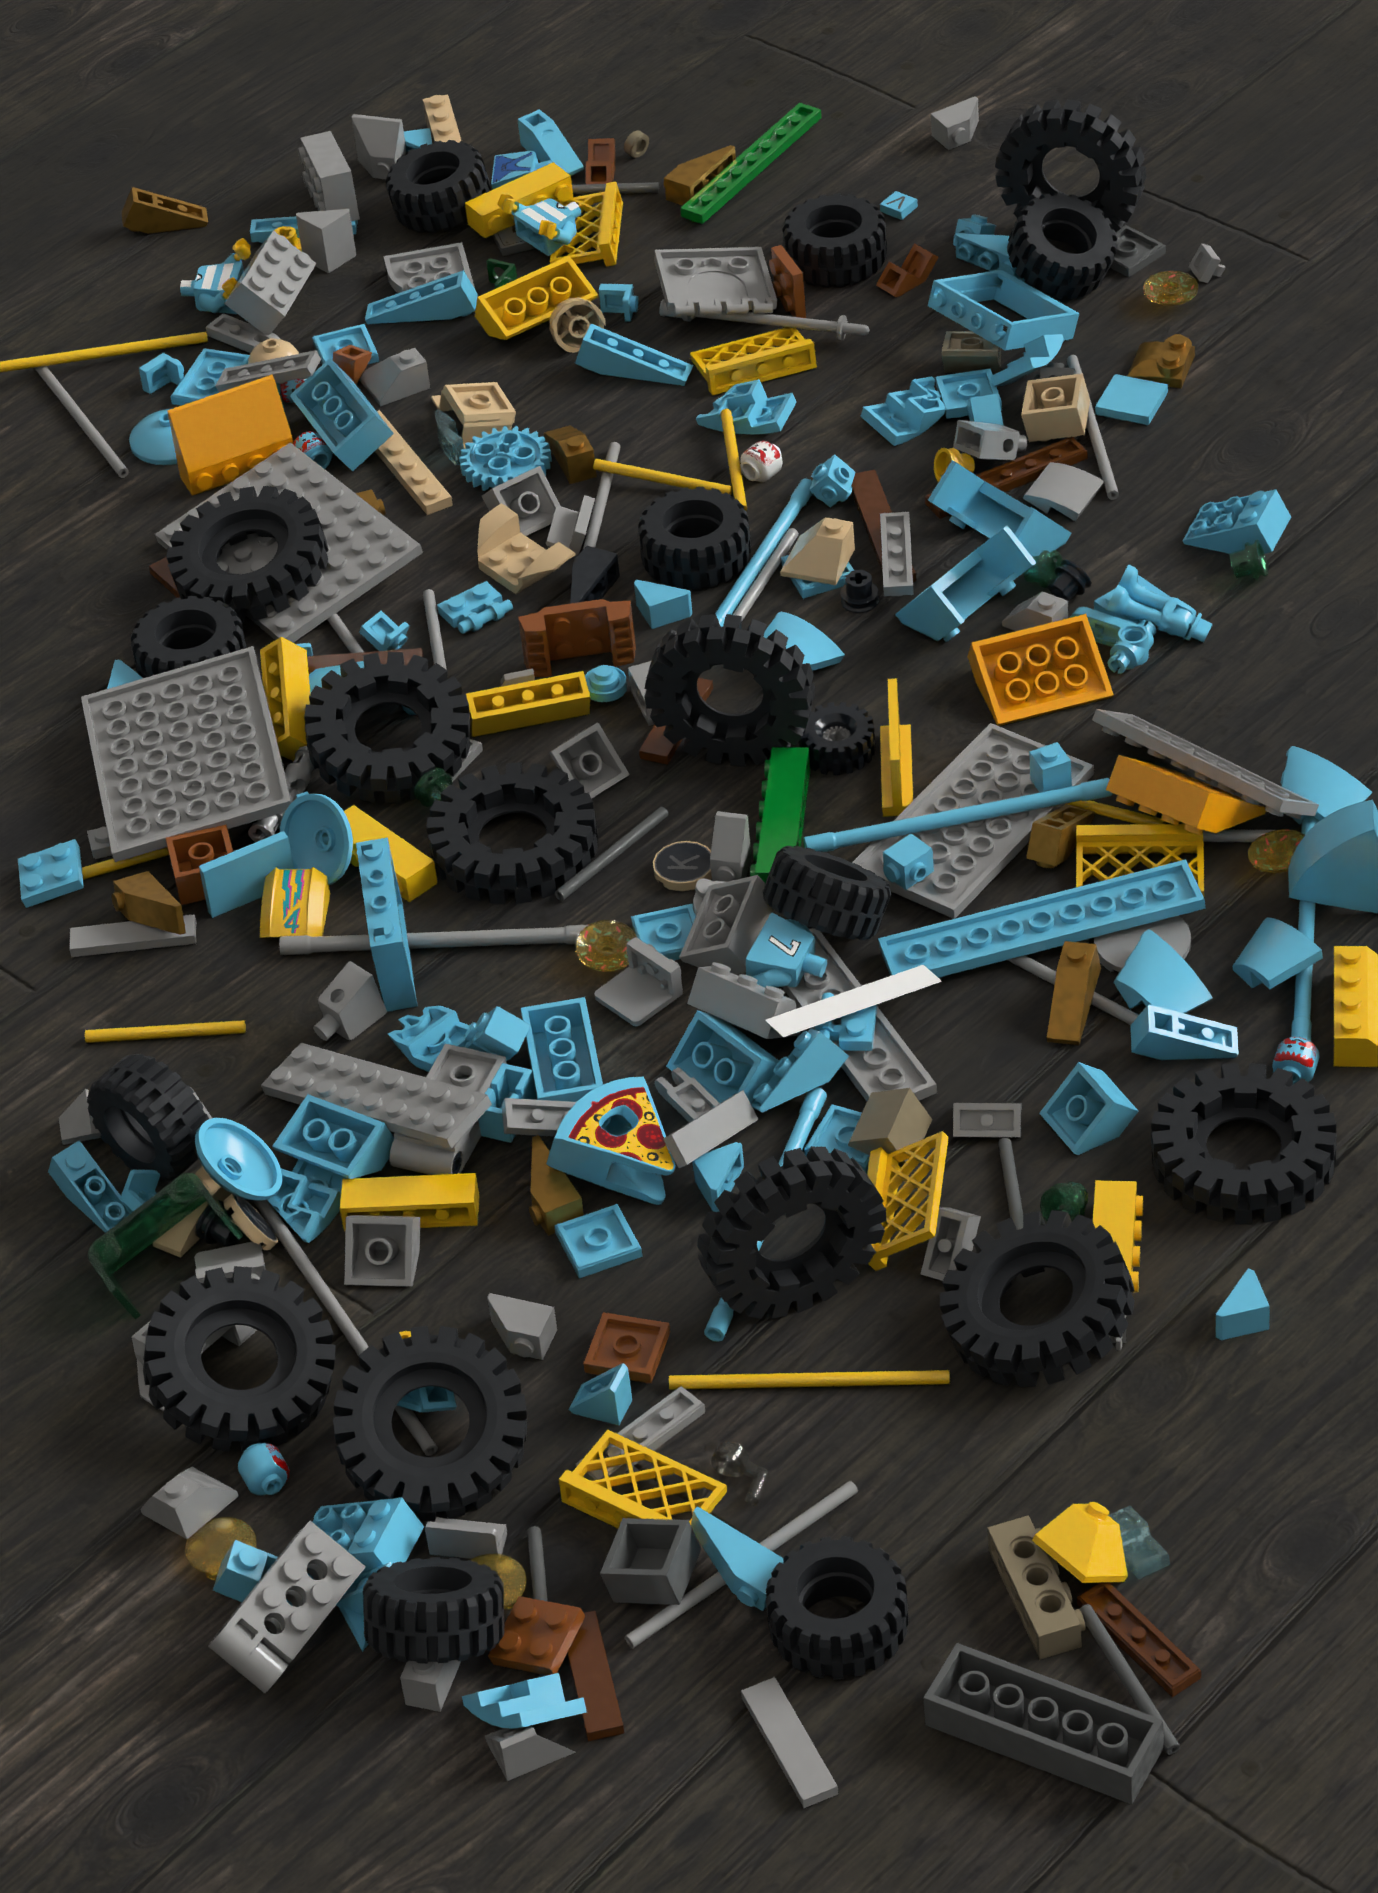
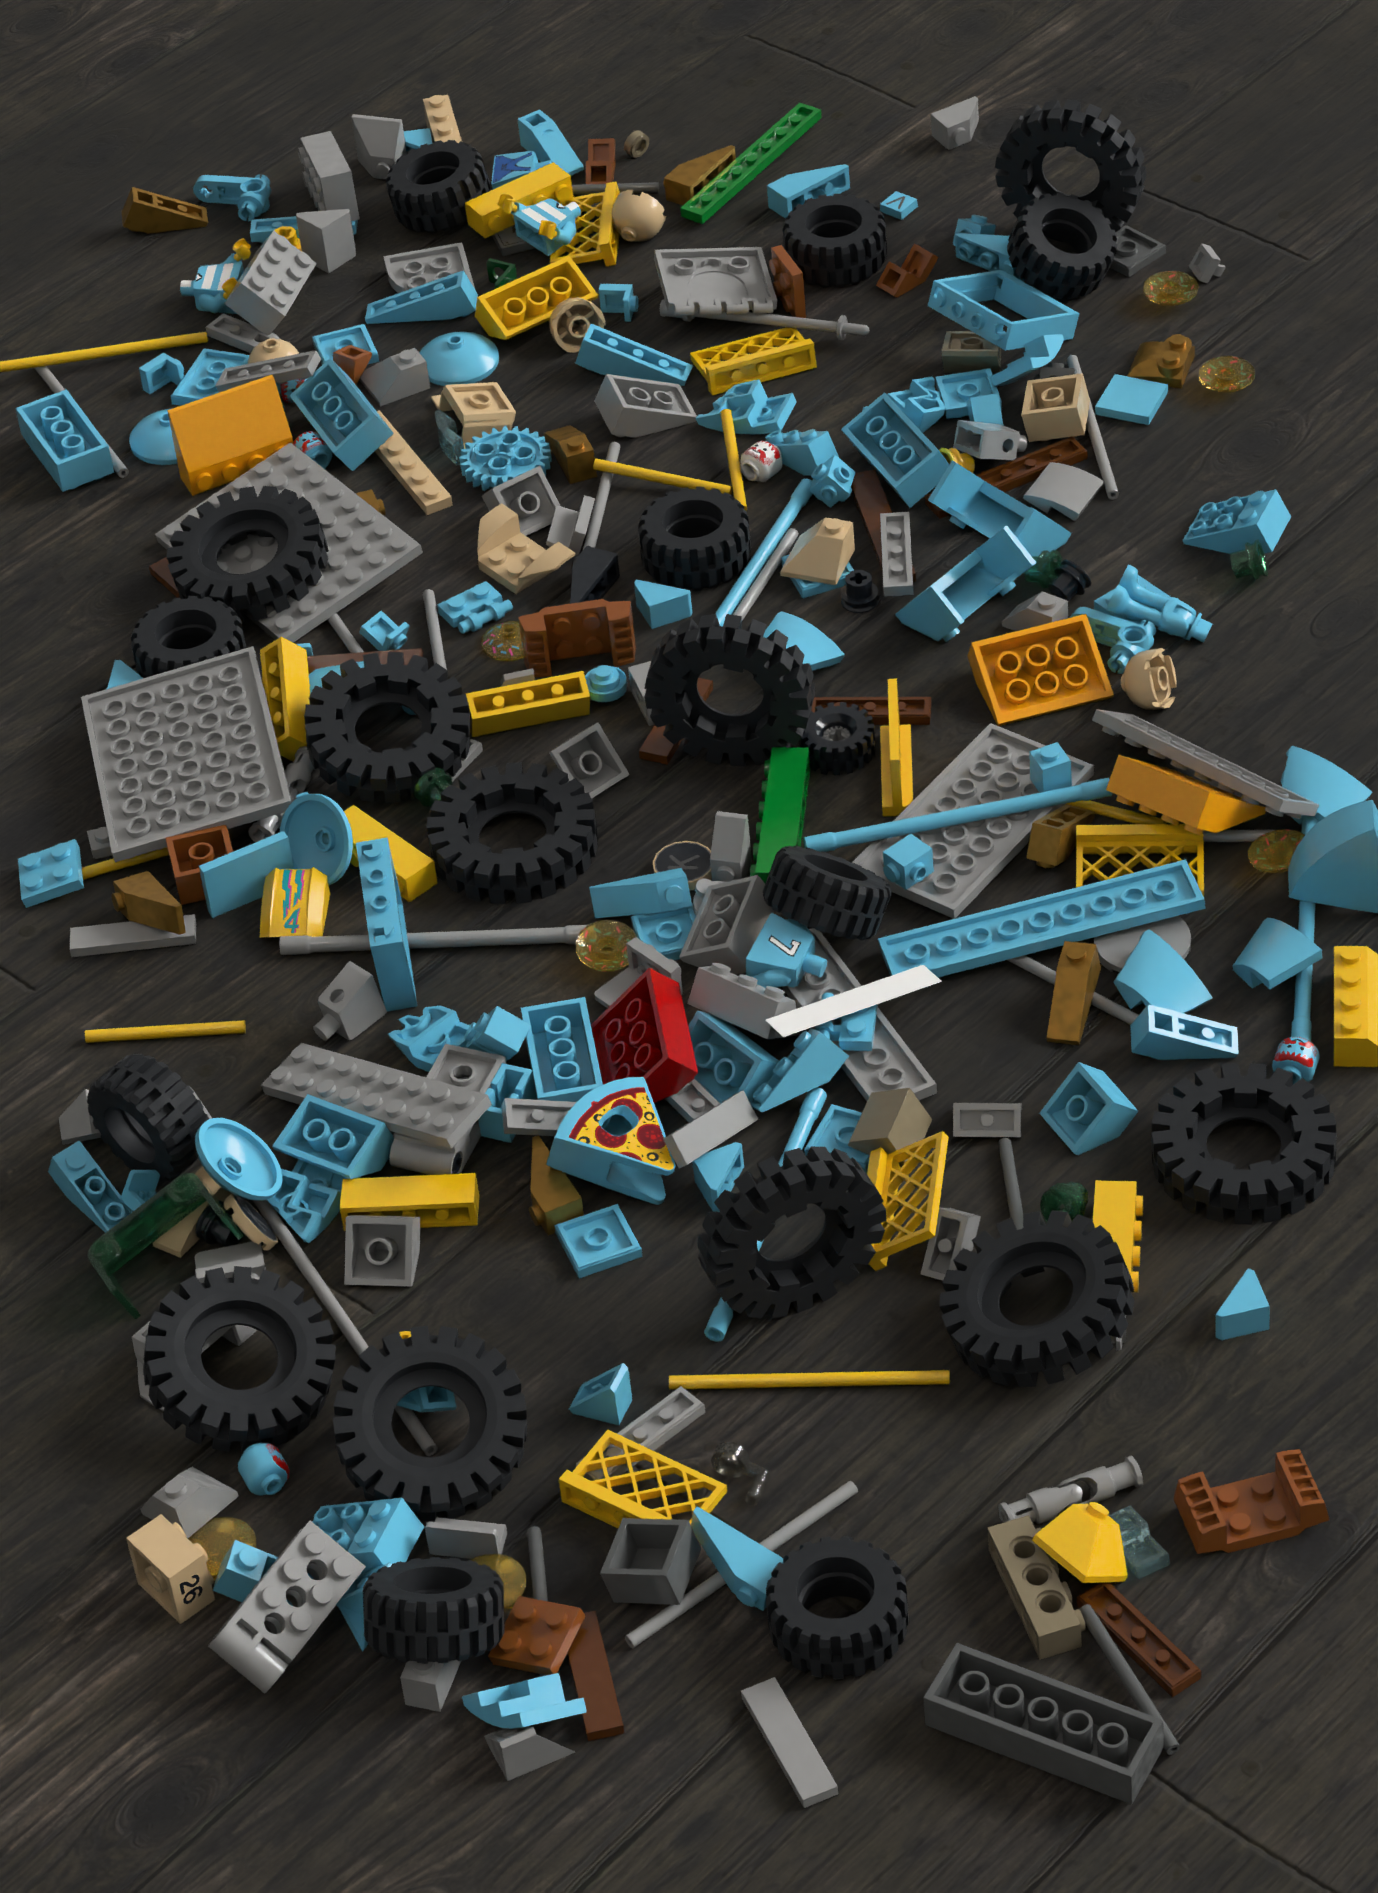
(64, 440): none -> medium azure brick
(171, 1568): none -> tan brick
(247, 192): none -> medium azure piece
(460, 358): none -> medium azure dish
(503, 642): none -> clear yellow dish
(523, 1325): light grey slope -> none
(611, 853): dark grey piece -> none
(627, 1341): dark orange plate -> none
(637, 216): none -> tan cylinder
(642, 406): none -> light grey slope
(642, 894): none -> medium azure slope
(647, 1037): none -> red slope
(798, 187): none -> medium azure slope
(803, 449): none -> medium azure slope
(896, 449): none -> medium azure brick
(911, 709): none -> reddish brown tile
(1048, 1502): none -> light grey piece
(1149, 679): none -> tan cylinder
(1226, 374): none -> clear yellow dish
(1252, 1508): none -> dark orange plate

